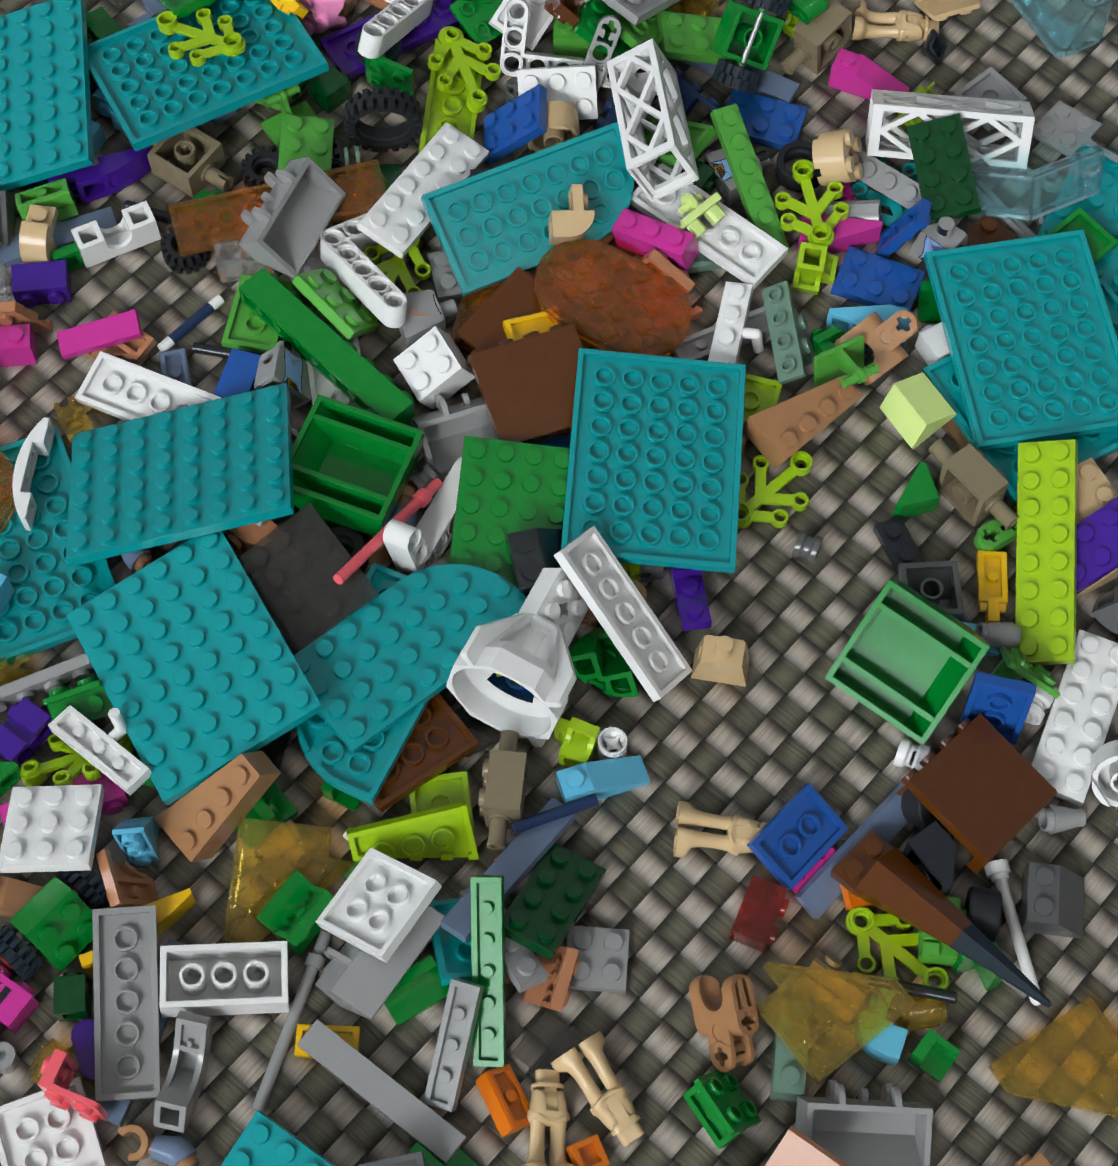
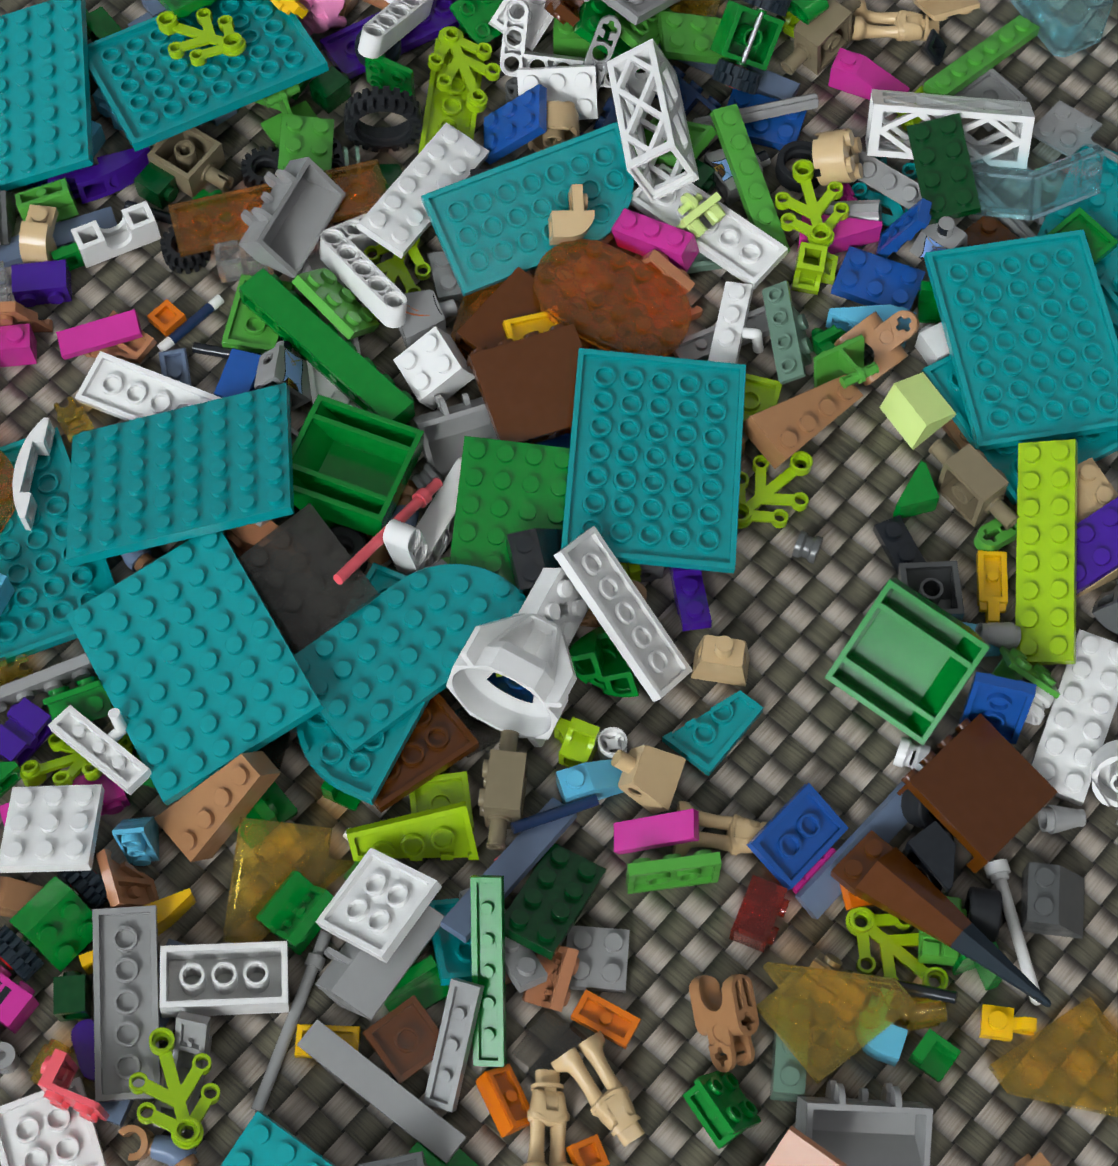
(156, 186): none -> dark green brick
(166, 318): none -> orange plate
(176, 1094): none -> lime plant
(404, 1039): none -> reddish brown plate
(606, 1017): none -> orange plate
(649, 776): none -> tan torso
(656, 831): none -> dark pink tile
(673, 871): none -> bright green plate
(714, 734): none -> teal wing
(771, 109): none -> light grey axle
(982, 57): none -> bright green plate
(1000, 1023): none -> yellow plate

